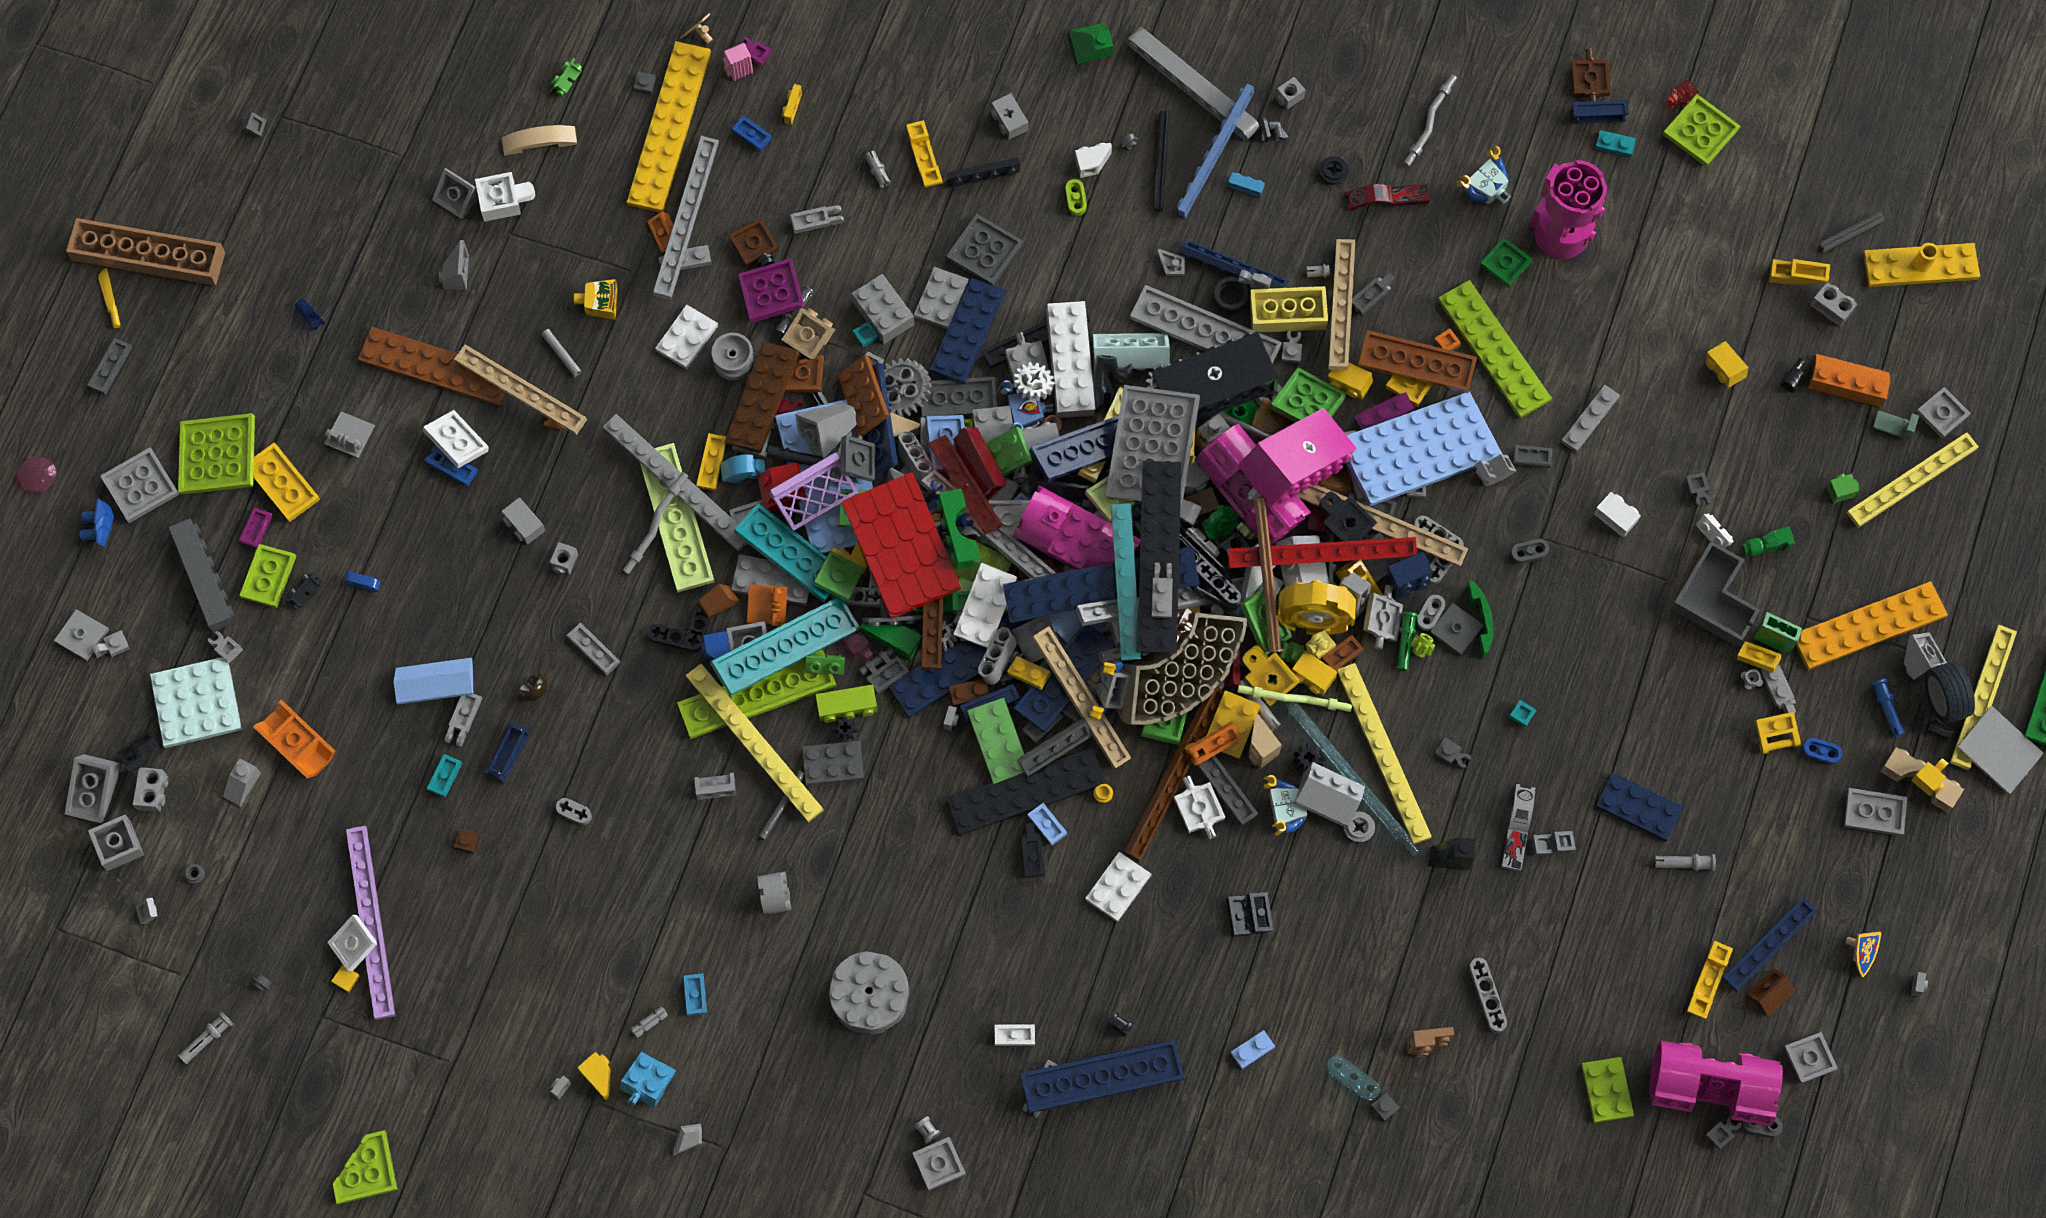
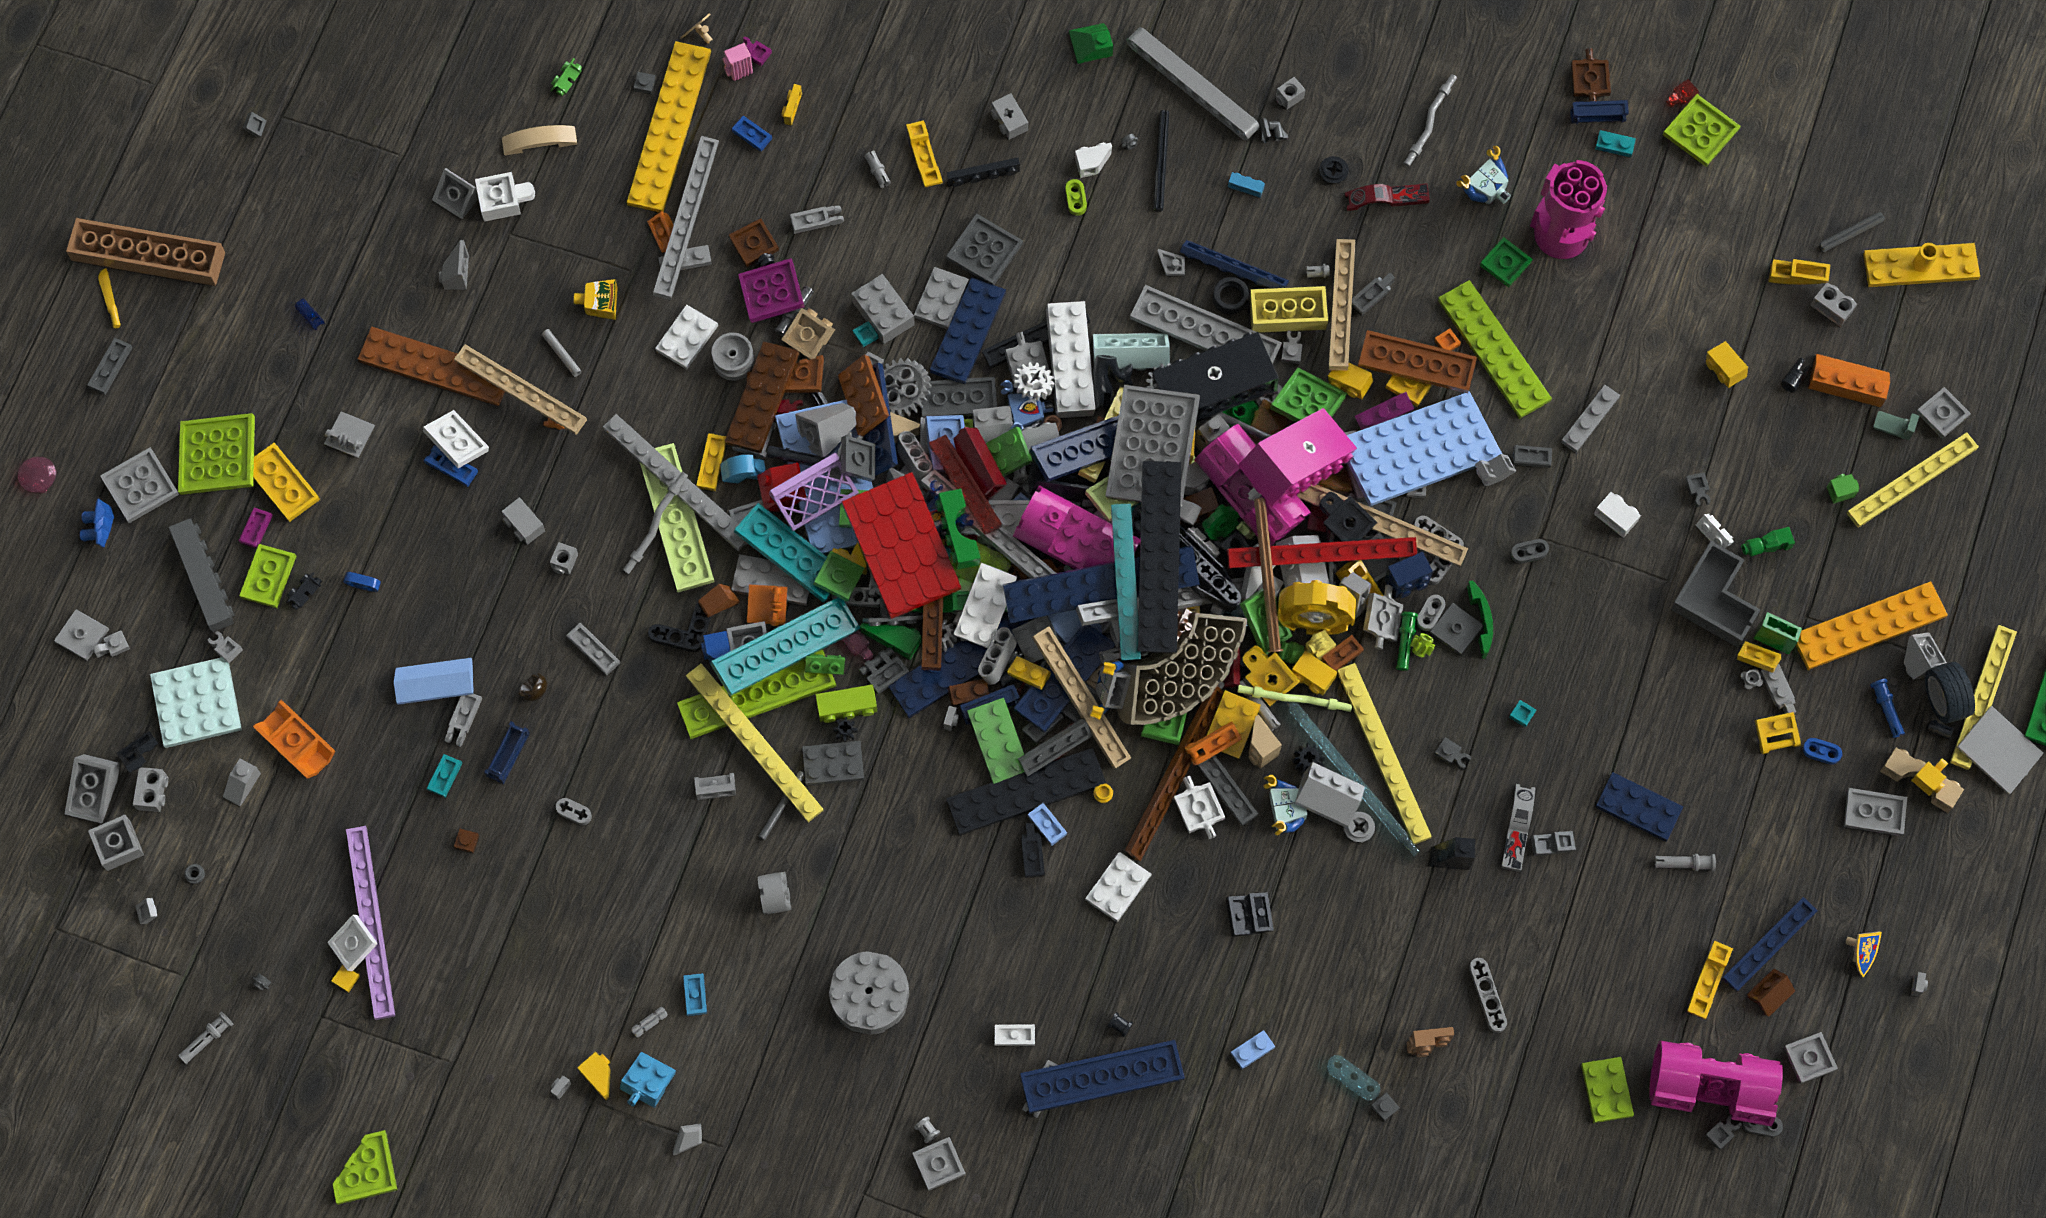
(1162, 593): light grey hinge -> none
(1211, 157): medium blue plate -> none
(1256, 281): light grey plate -> none

